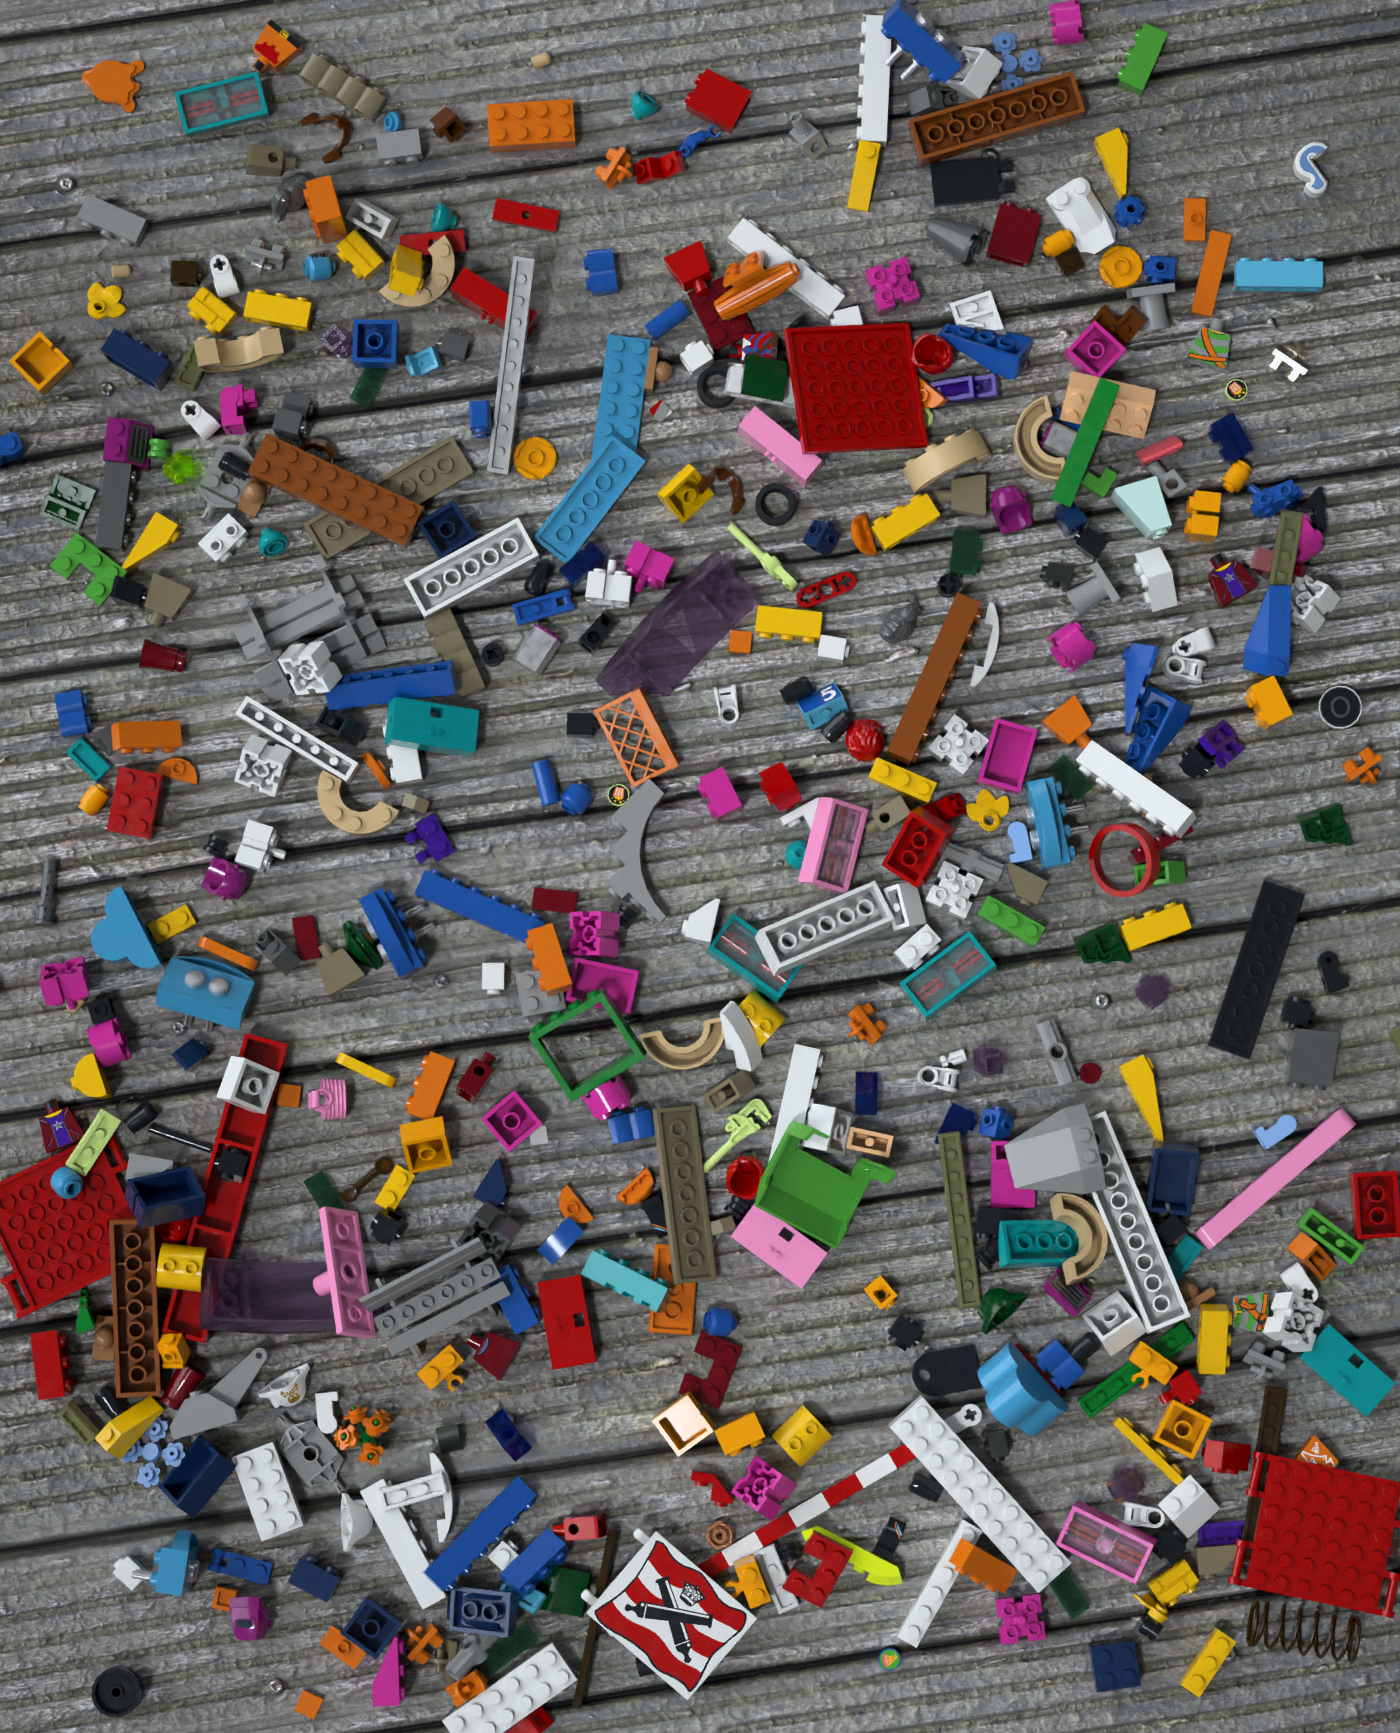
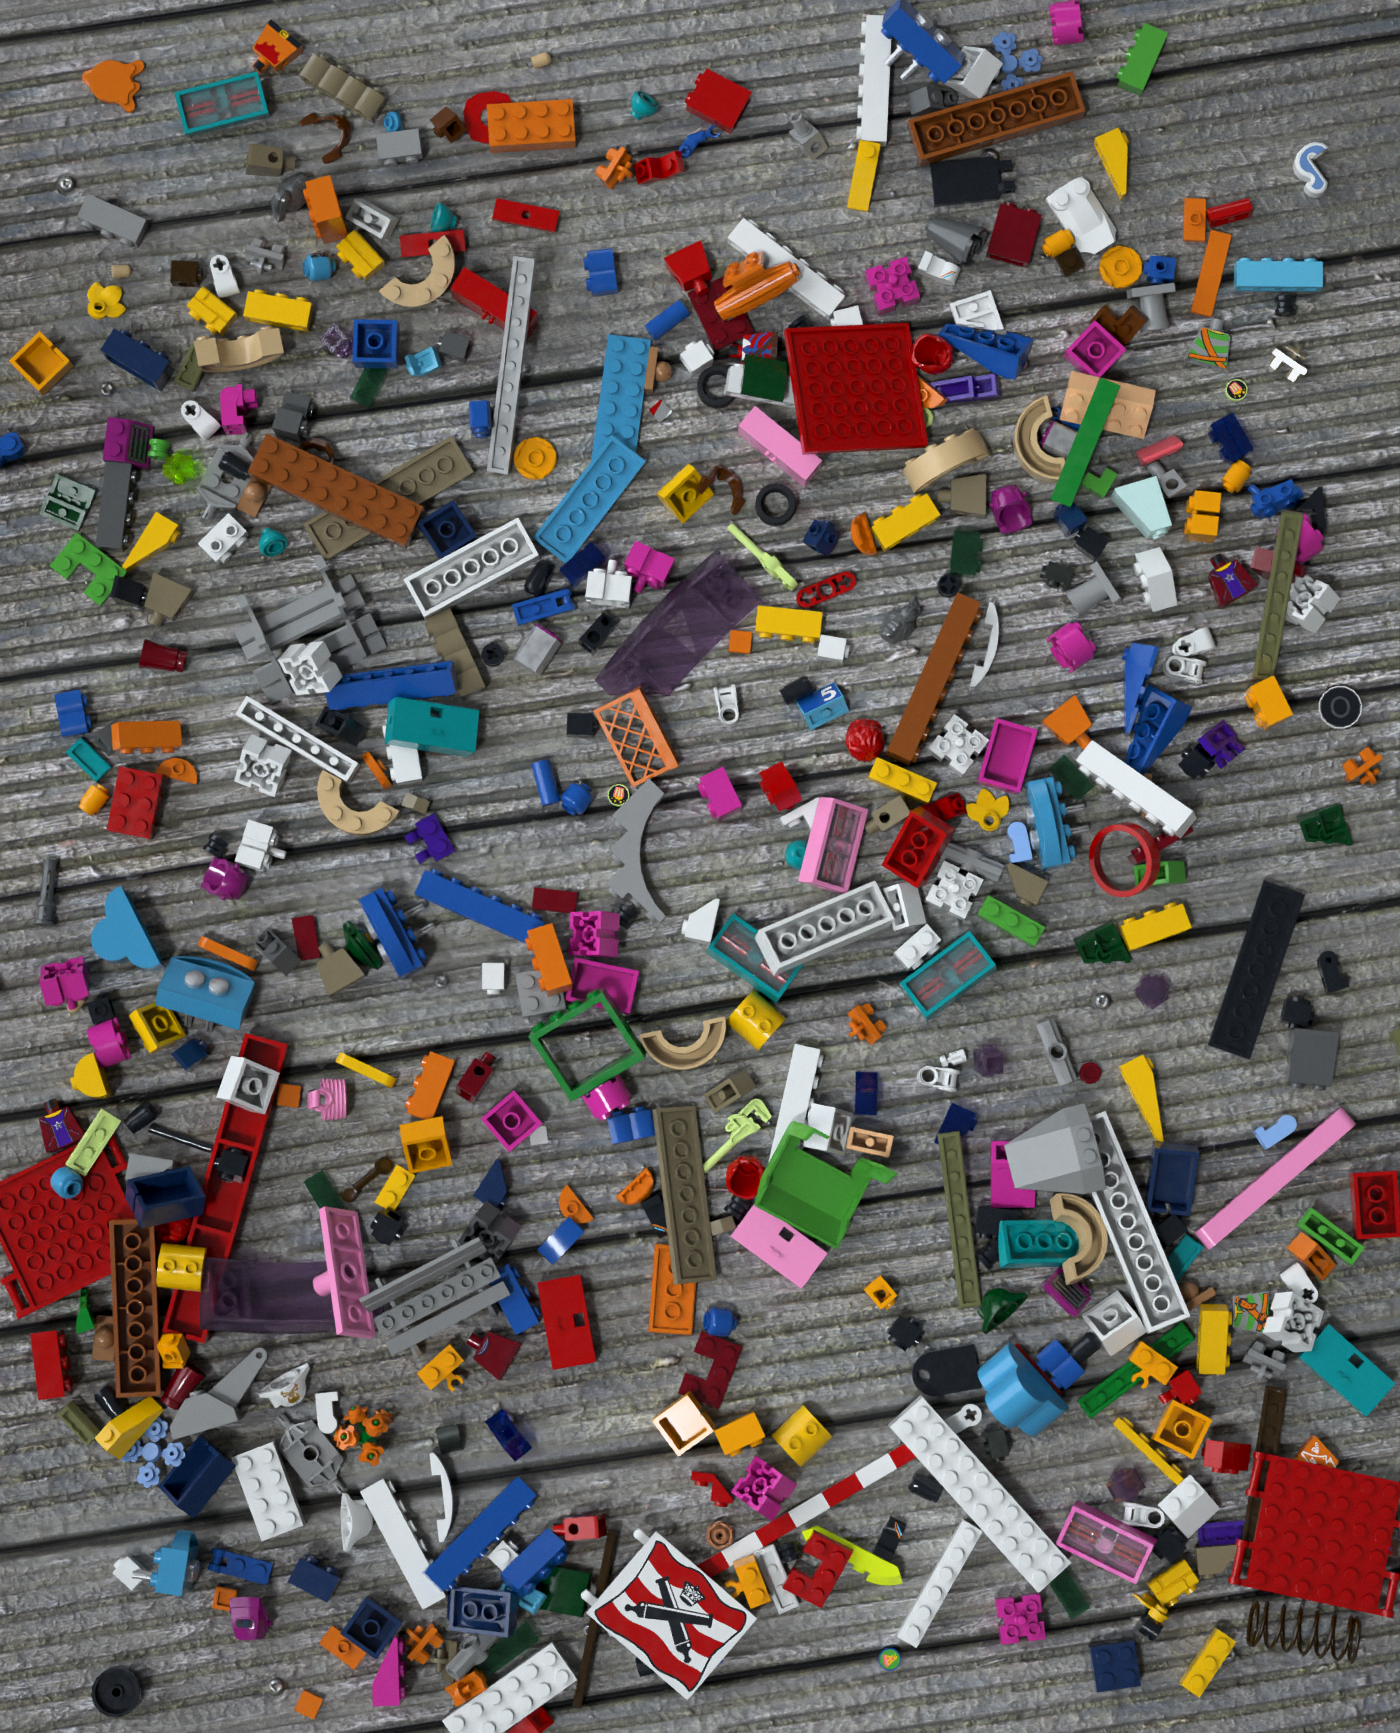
(156, 1027): none -> yellow brick
(172, 924): yellow plate -> none
(406, 271): yellow brick -> none
(413, 1491): white tile -> none
(472, 112): none -> red piece
(628, 1280): wedge -> none
(740, 1037): white slope -> none
(836, 726): black piece -> none
(938, 269): none -> white leg
(982, 1567): orange brick -> none
(996, 1123): blue brick -> none
(1125, 218): blue brick -> none
(1229, 212): none -> red brick
(1269, 641): blue wedge -> none
(1285, 305): none -> black wheel

